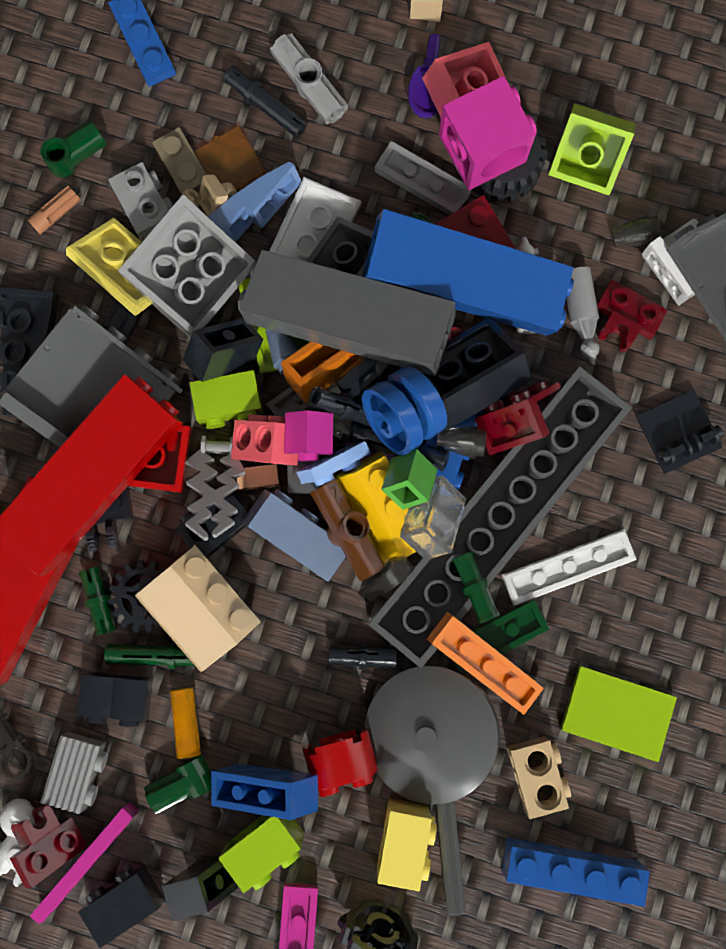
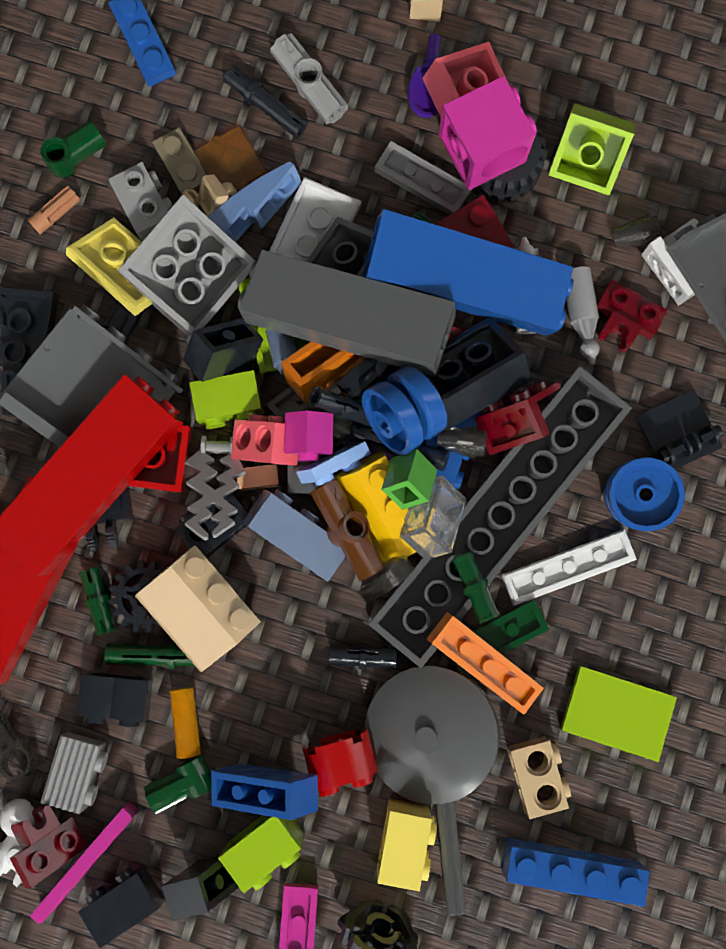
(660, 505): none -> blue wheel

